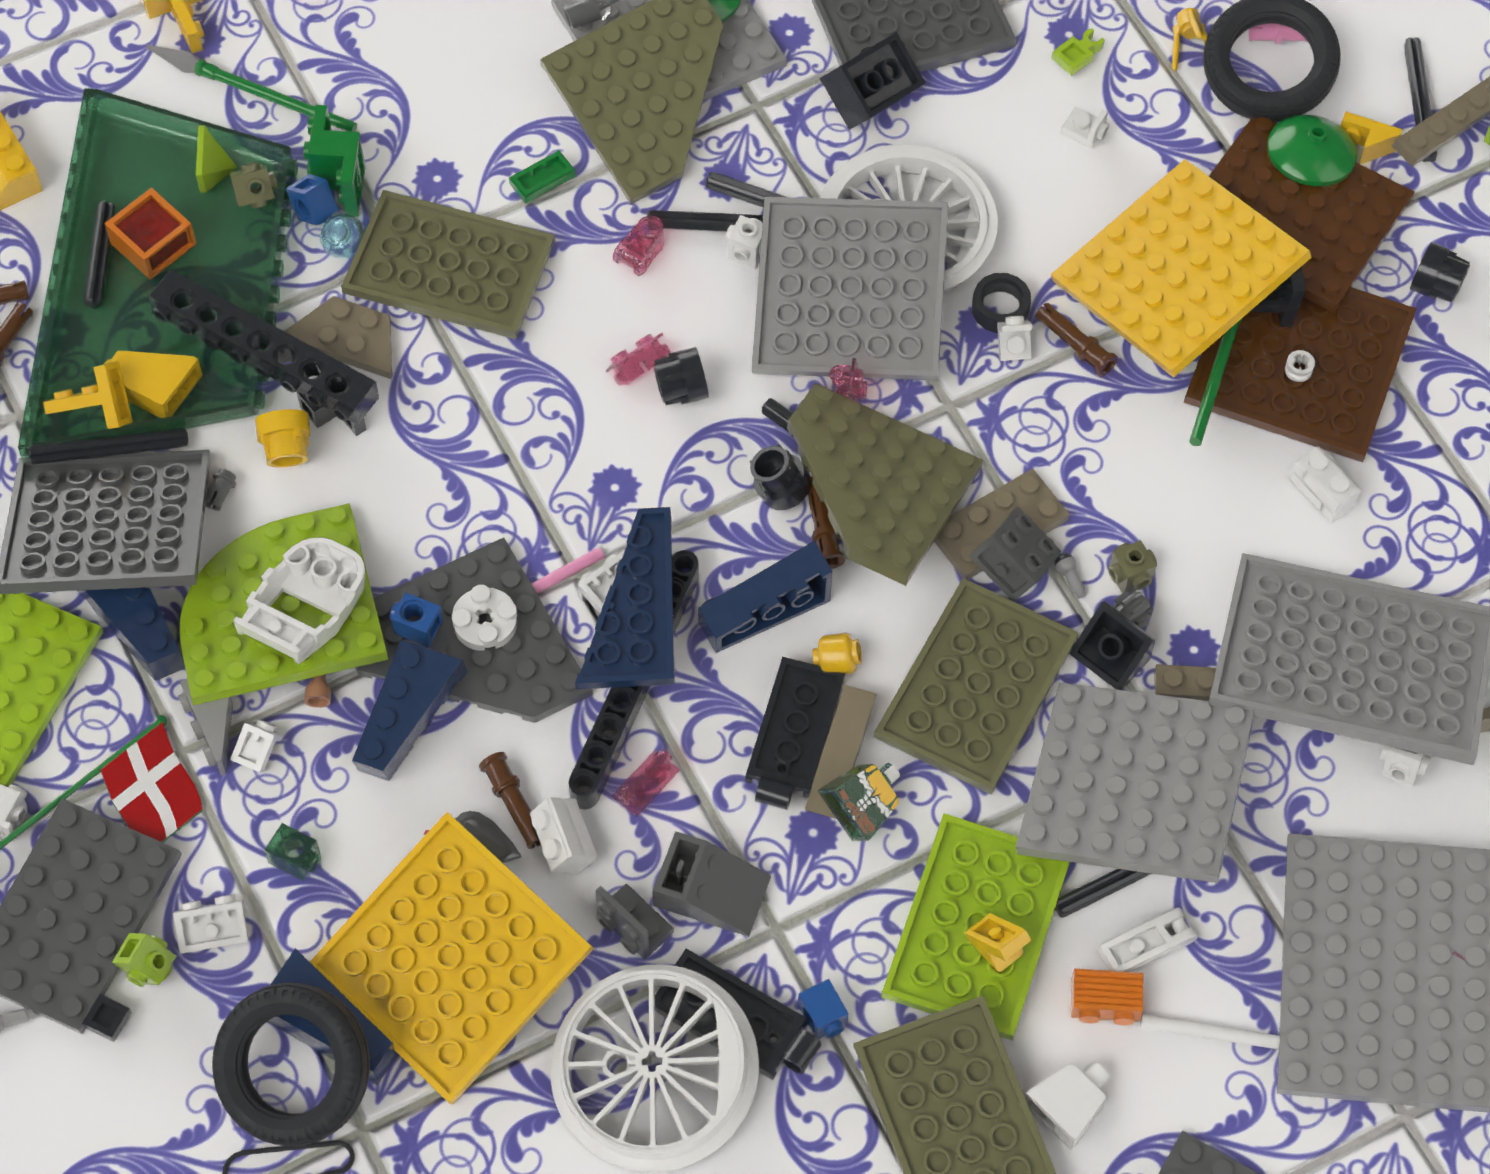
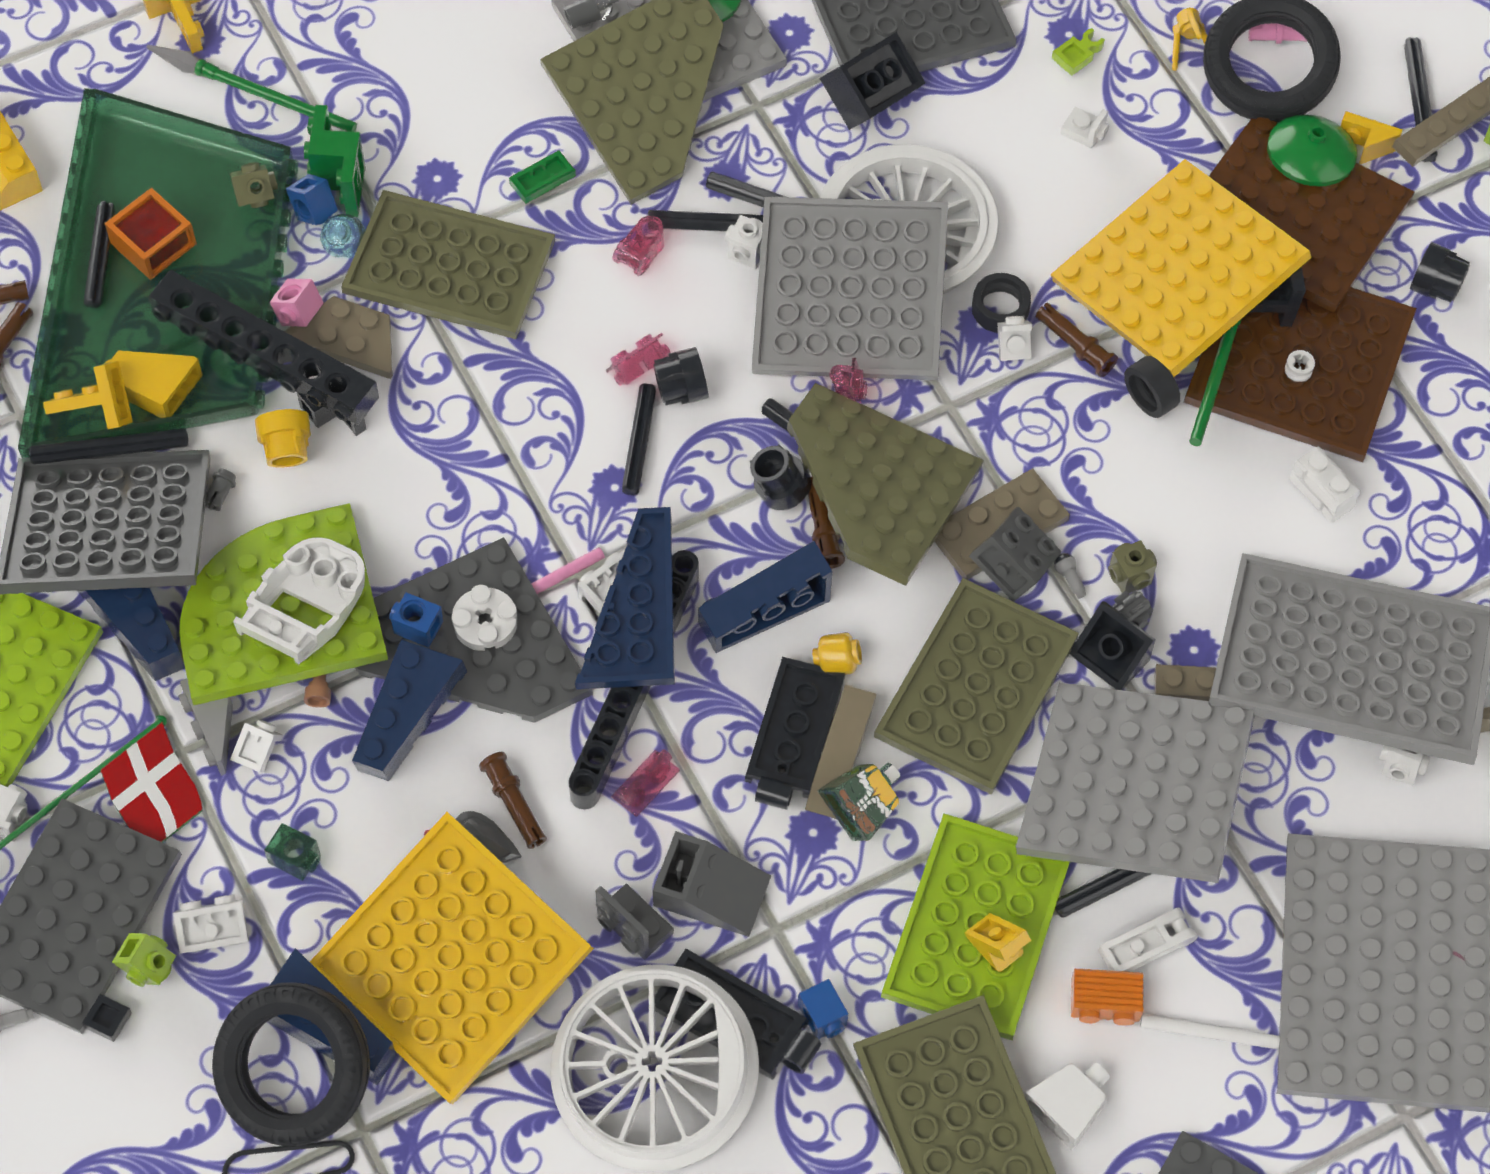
(211, 162): lime slope -> none
(296, 302): none -> bright pink brick
(563, 835): white brick -> none
(639, 439): none -> black axle
(1152, 386): none -> black tyre

